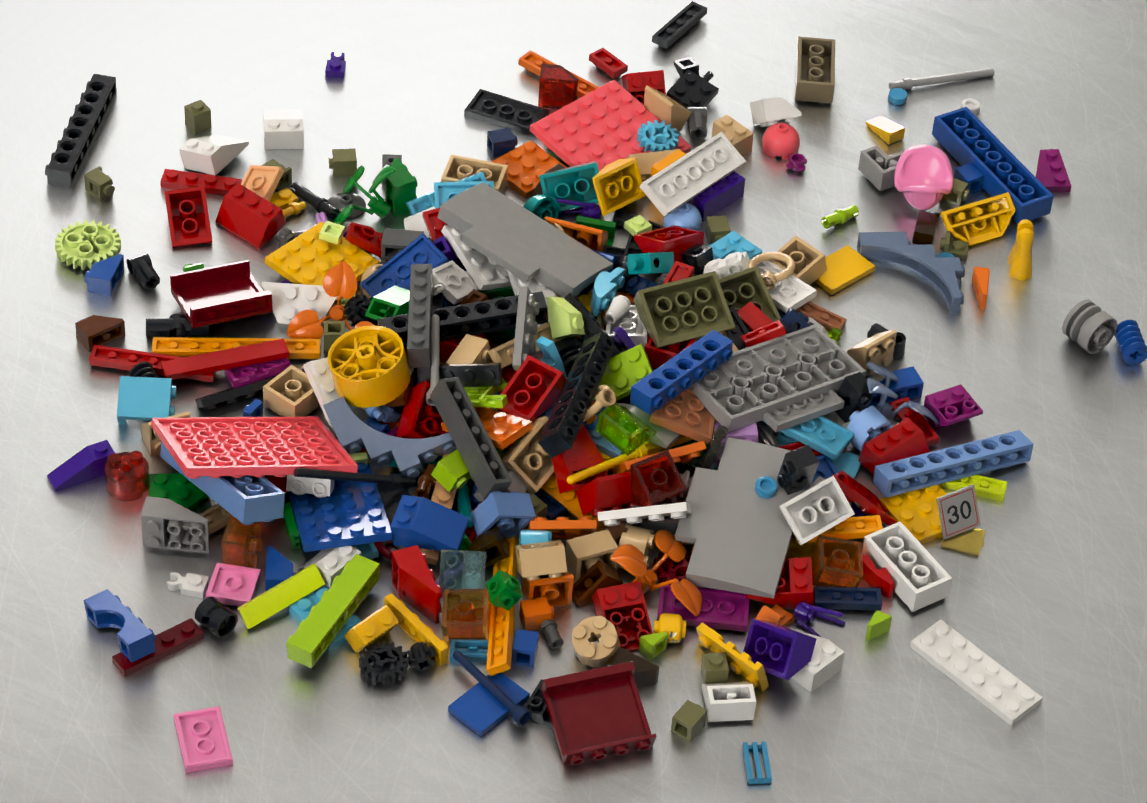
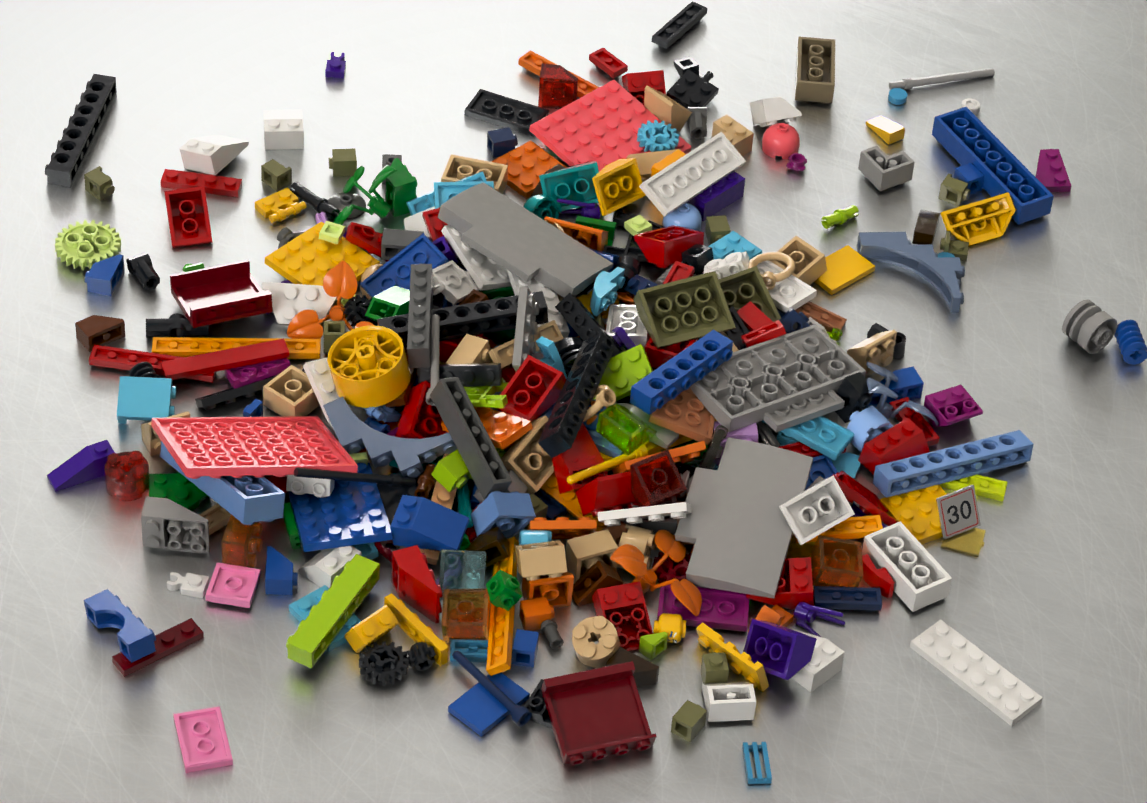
(197, 116): olive brick -> none
(216, 617): black wheel -> none
(250, 216): red slope -> none
(262, 180): light nougat tile -> none
(281, 596): neon yellow tile -> none
(564, 319): yellowish green slope -> none
(618, 308): white cone -> none
(643, 263): teal torso -> none
(766, 487): dark azure tile -> none
(797, 470): black brick -> none
(878, 625): lime slope -> none
(923, 176): bright pink piece -> none
(980, 283): orange slope -> none
(1021, 254): yellow piece -> none

